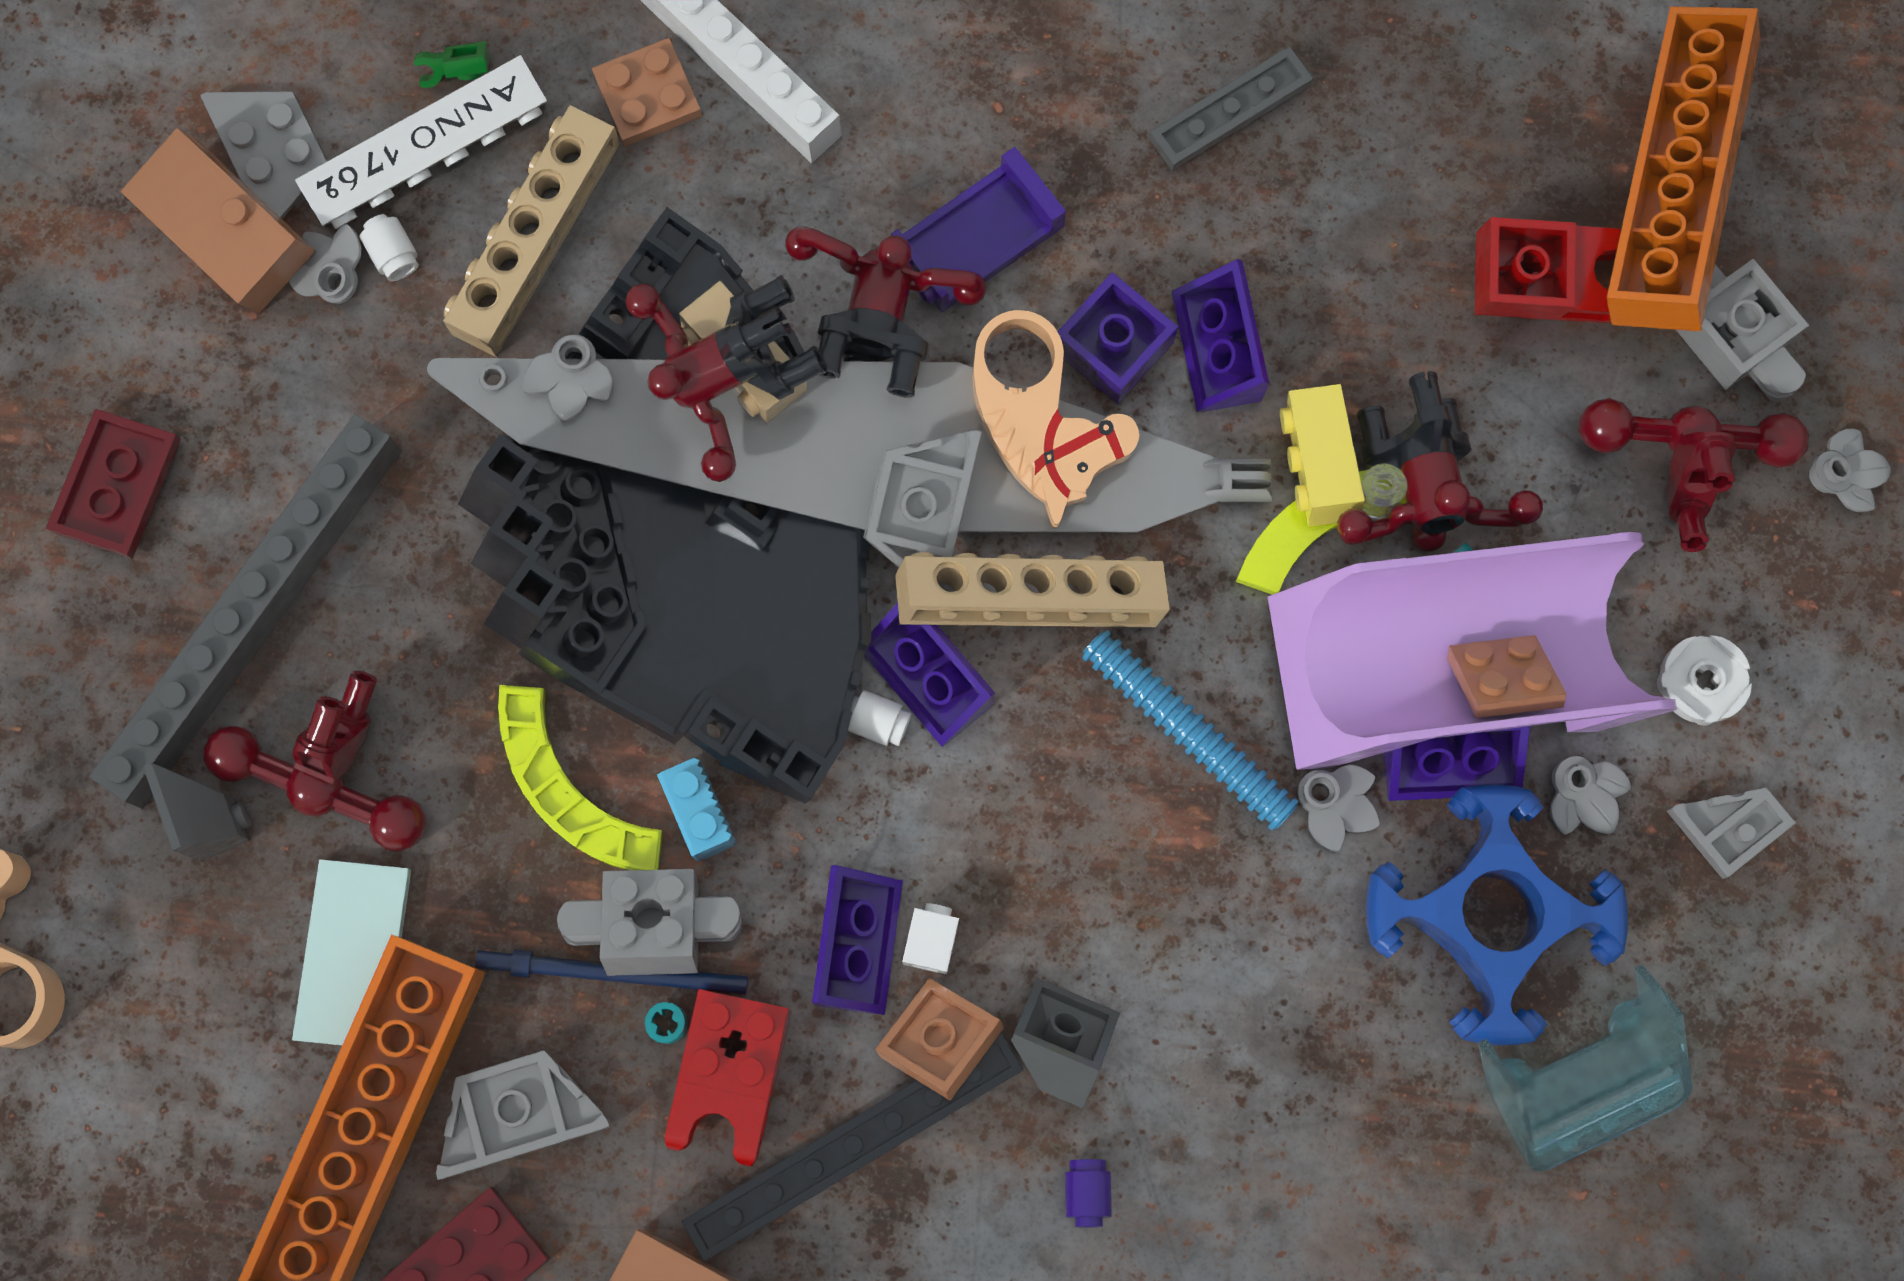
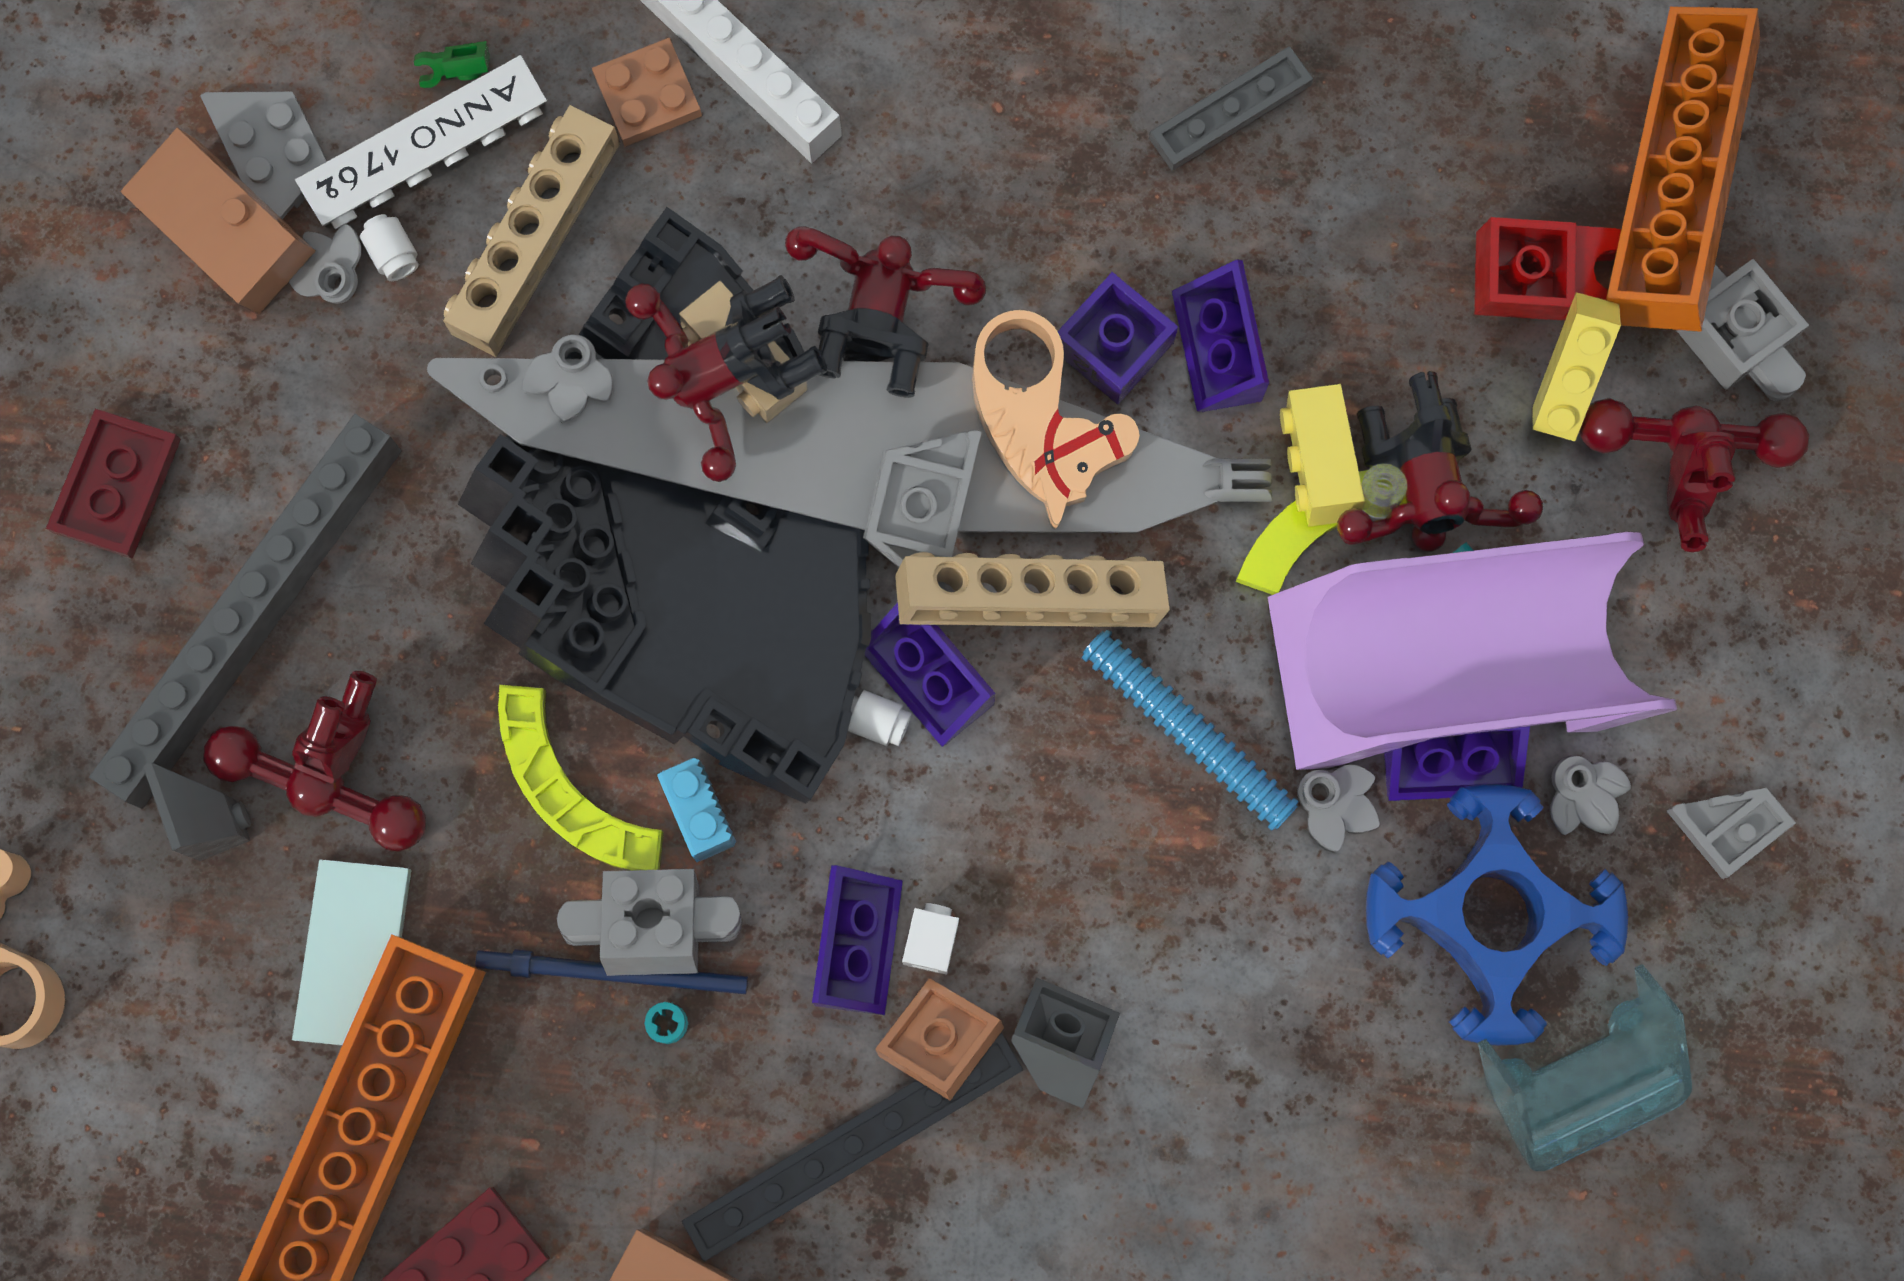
(513, 1113): light grey wing -> none
(724, 1085): red brick -> none
(985, 226): dark purple panel -> none
(1088, 1192): dark purple brick -> none
(1506, 676): nougat plate -> none
(1576, 366): none -> light yellow brick
(1730, 679): white plate -> none
(1849, 470): light grey plate -> none

